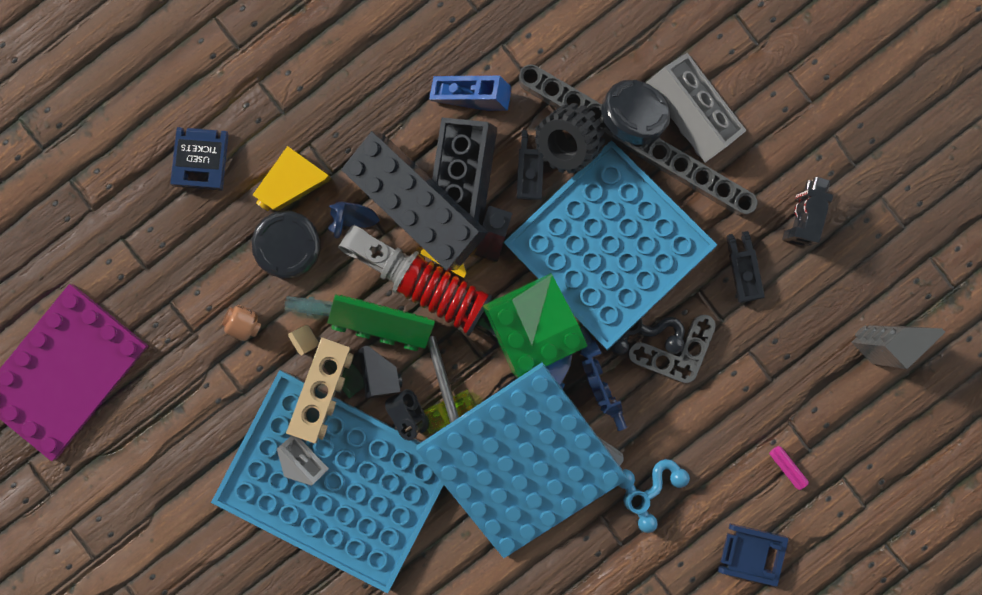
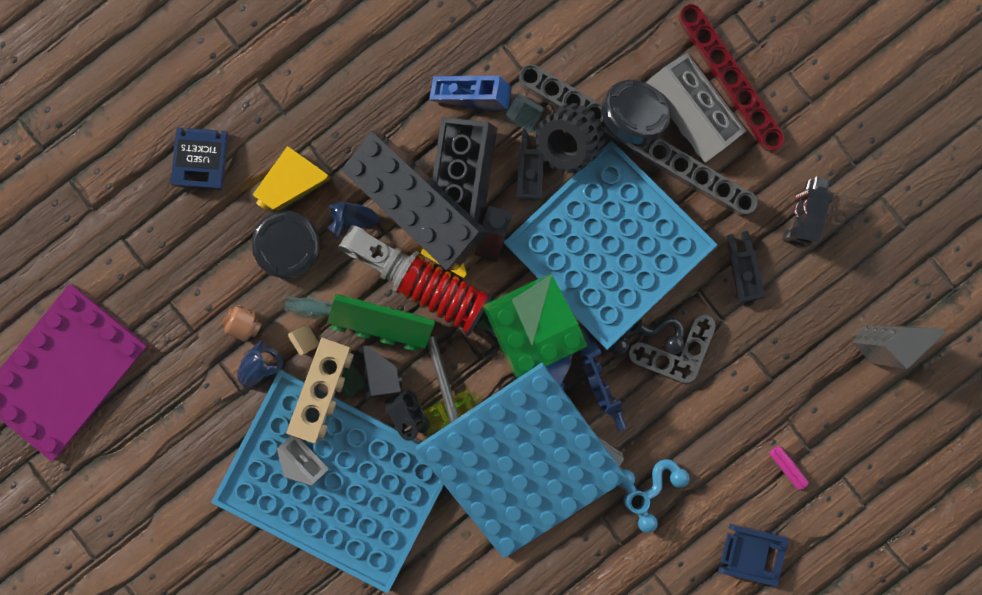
(253, 366): none -> dark blue piece
(524, 112): none -> clear light blue panel
(730, 65): none -> dark red beam

